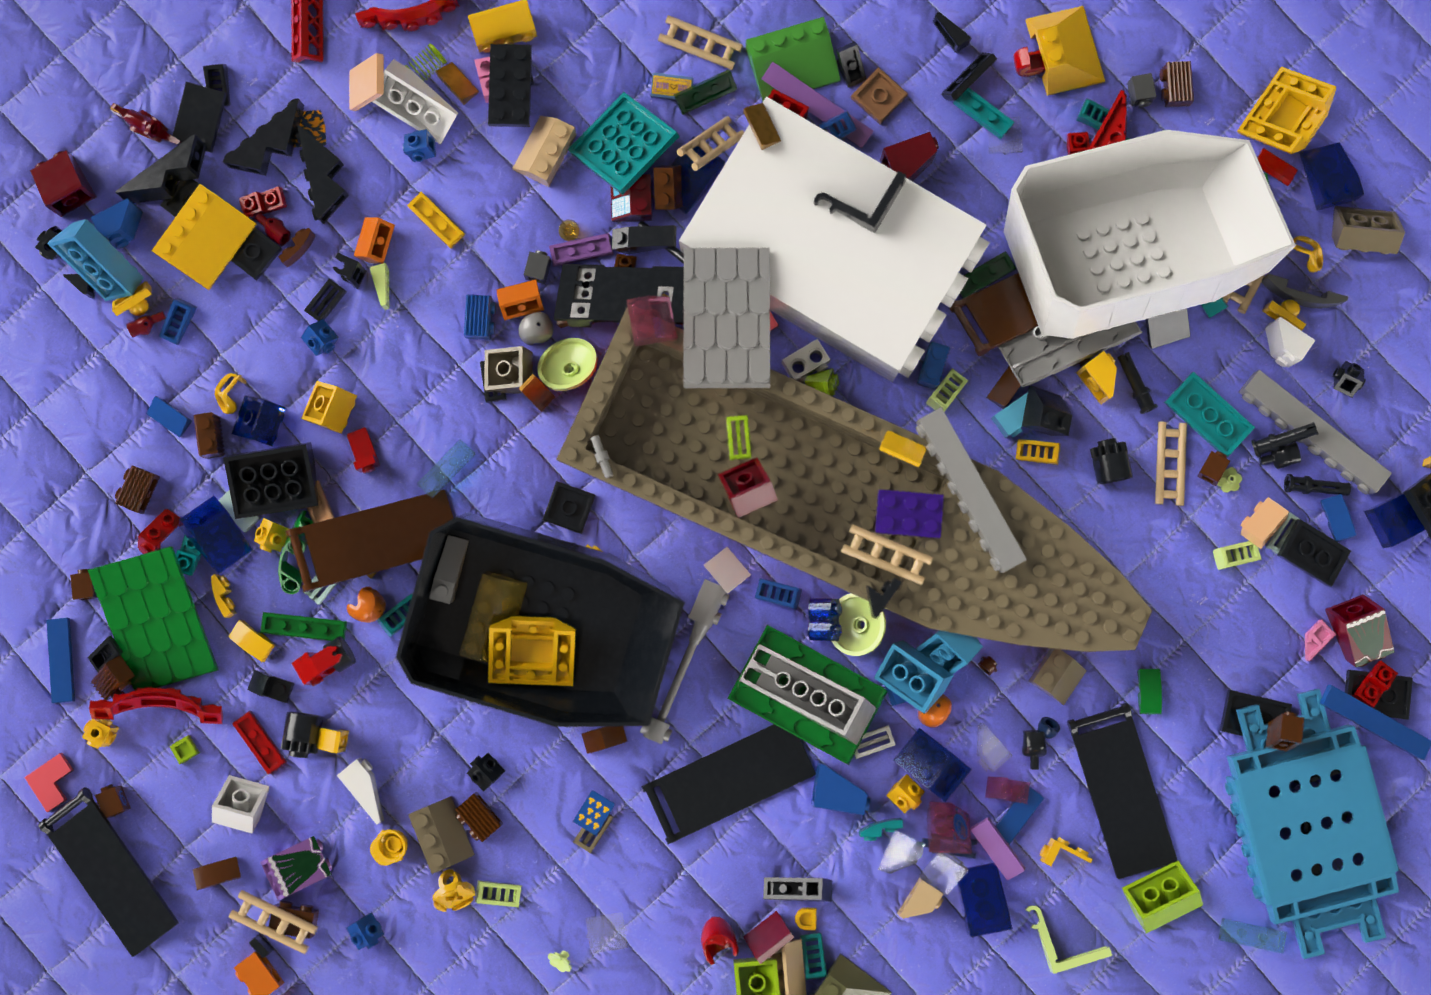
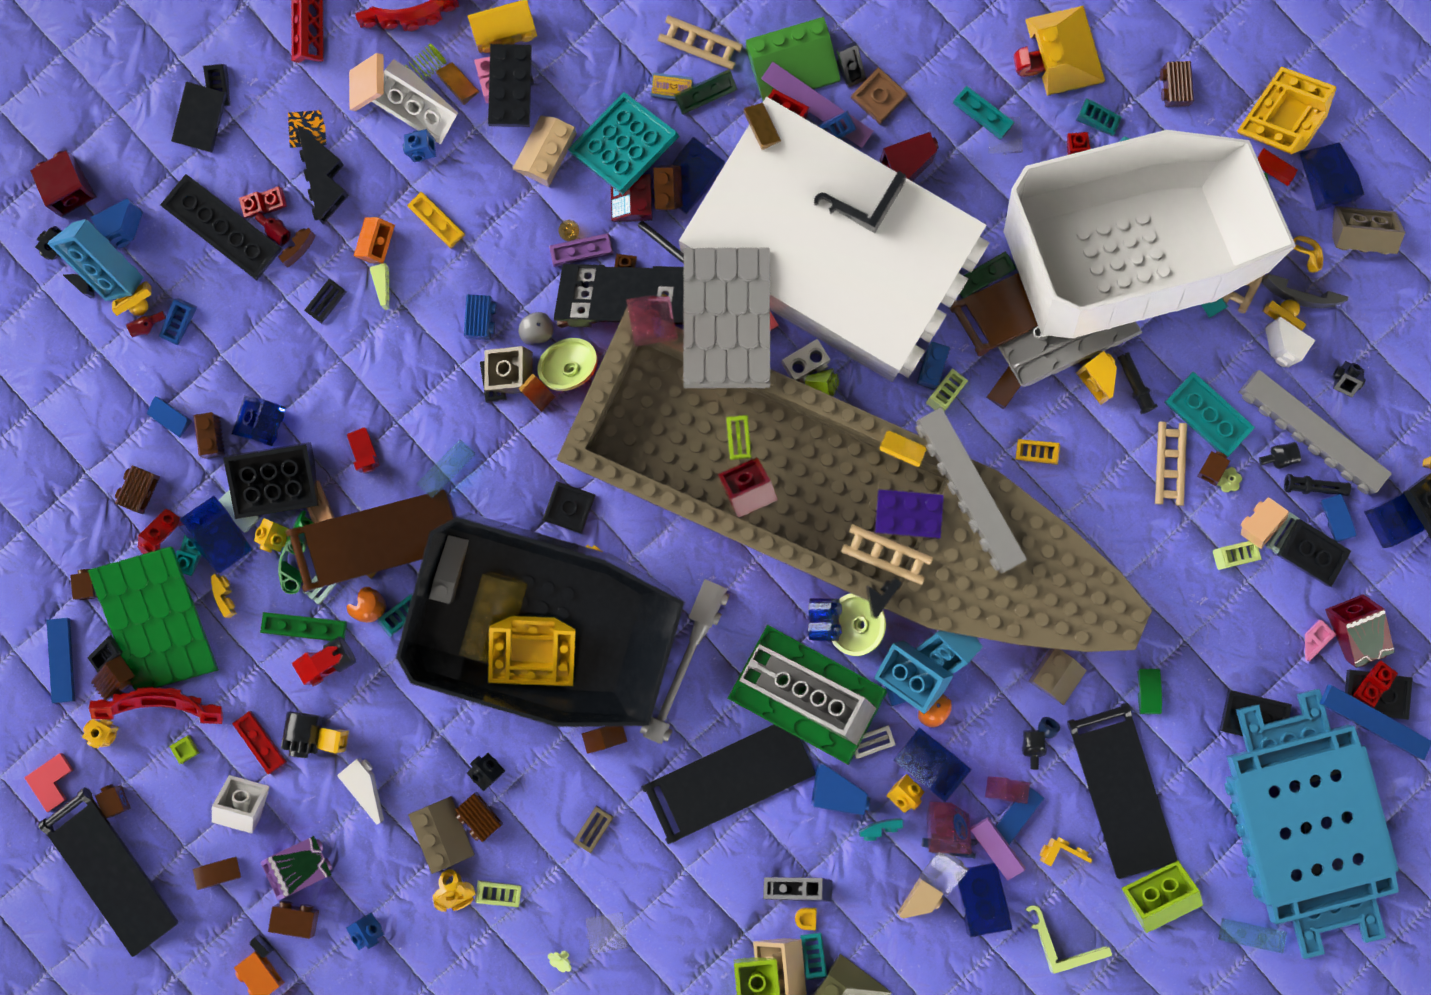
(144, 124): dark red animal -> none
(161, 178): black slope -> none
(204, 237): yellow slope -> none
(226, 404): yellow piece -> none
(251, 641): yellow slope -> none
(270, 686): black slope -> none
(275, 137): black slope -> none
(278, 934): tan bar -> none
(320, 337): blue brick -> none
(329, 407): yellow slope -> none
(352, 272): black hinge -> none
(389, 847): yellow hat -> none
(520, 299): orange brick -> none
(537, 266): dark grey brick -> none
(593, 812): blue sticker -> none
(602, 456): light grey bar -> none
(643, 238): black slope -> none
(711, 153): tan bar -> none
(716, 936): red piece -> none
(727, 570): white sticker -> none
(768, 937): dark red tile -> none
(795, 598): blue slope -> none
(901, 852): clear slope -> none
(952, 33): black slope -> none
(969, 76): black tile -> none
(988, 665): reddish brown plate -> none
(990, 749): clear slope -> none
(1010, 418): medium azure slope -> none
(1046, 413): black slope -> none
(1111, 461): black gear -> none
(1115, 124): red wing -> none
(1141, 90): dark grey brick -> none
(1167, 328): tile -> none
(1274, 442): black pin -> none
(1285, 732): reddish brown brick -> none

